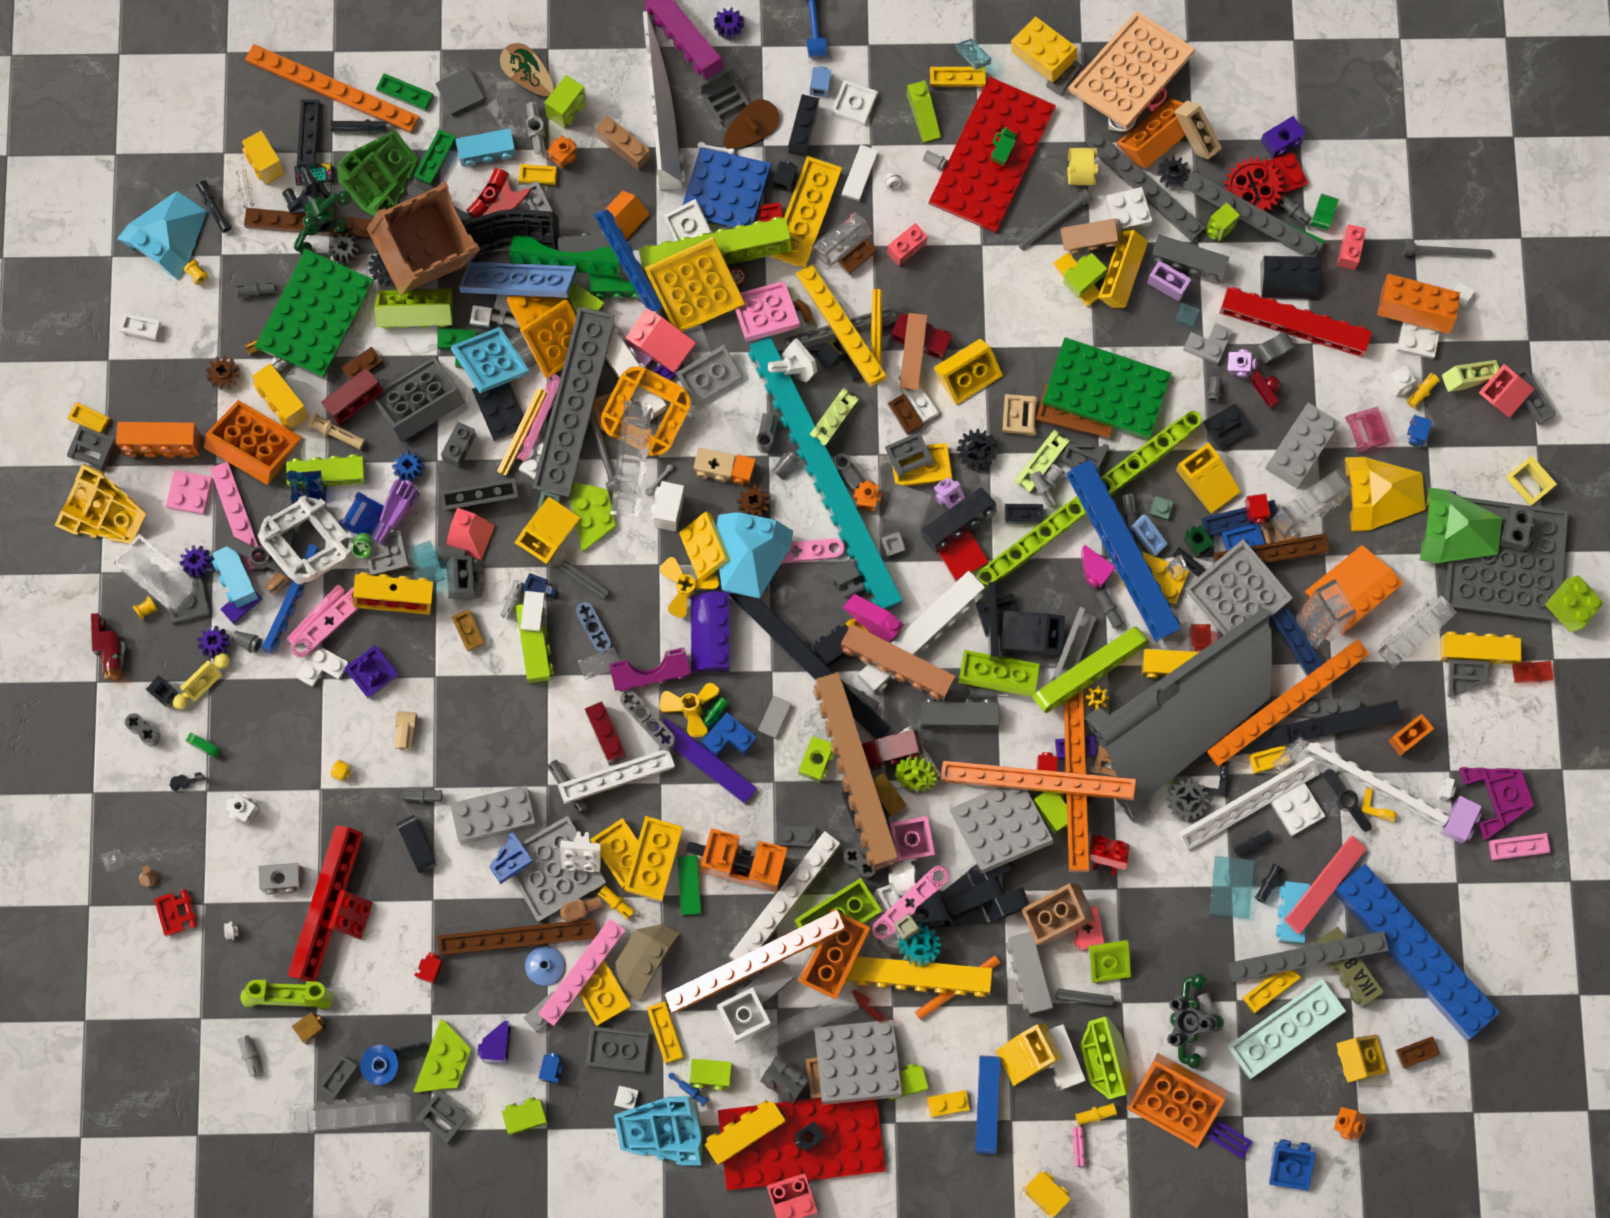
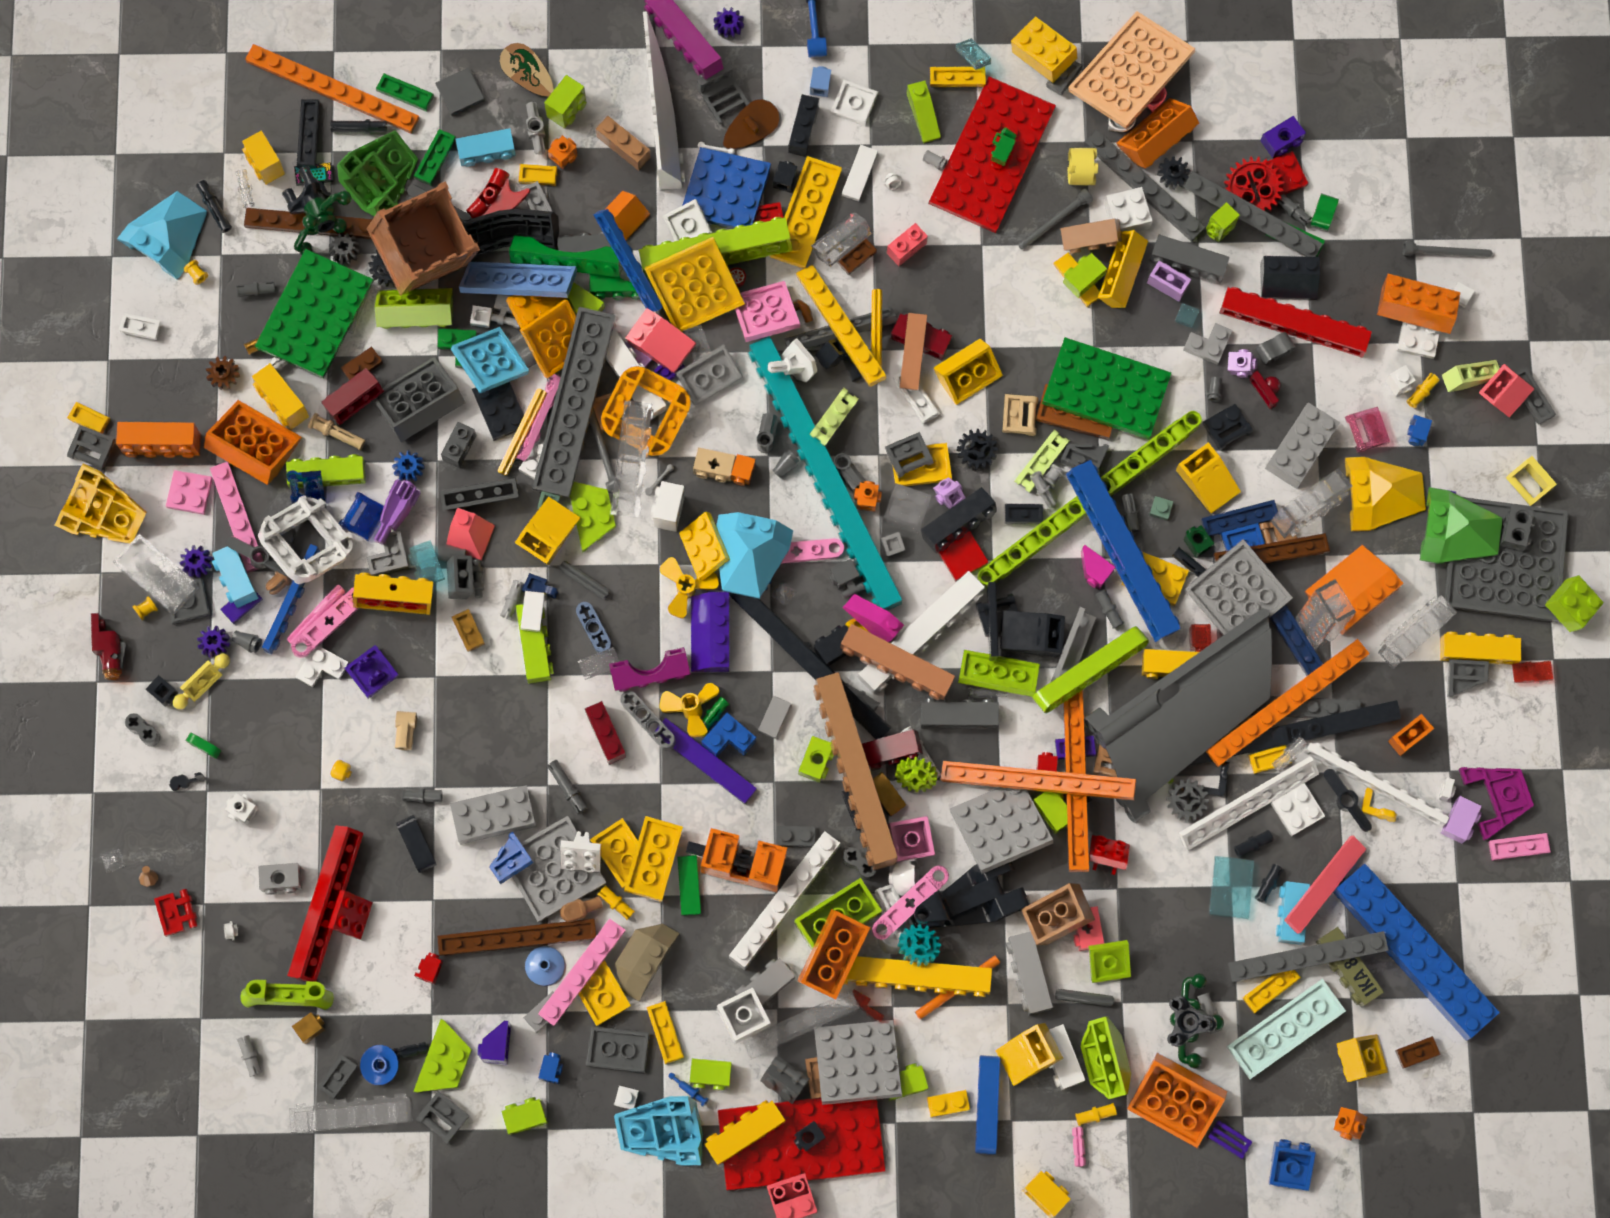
(360, 549): bright green wheel -> none
(616, 776): white plate -> none
(753, 495): reddish brown gear -> none
(756, 961): plate -> none
(905, 414): reddish brown plate -> none
(907, 927): tile -> none
(1097, 703): yellow gear -> none
(1148, 535): light blue plate -> none
(1176, 567): clear slope -> none
(1197, 130): tan brick -> none
(1257, 508): red brick -> none
(1351, 247): coral brick -> none

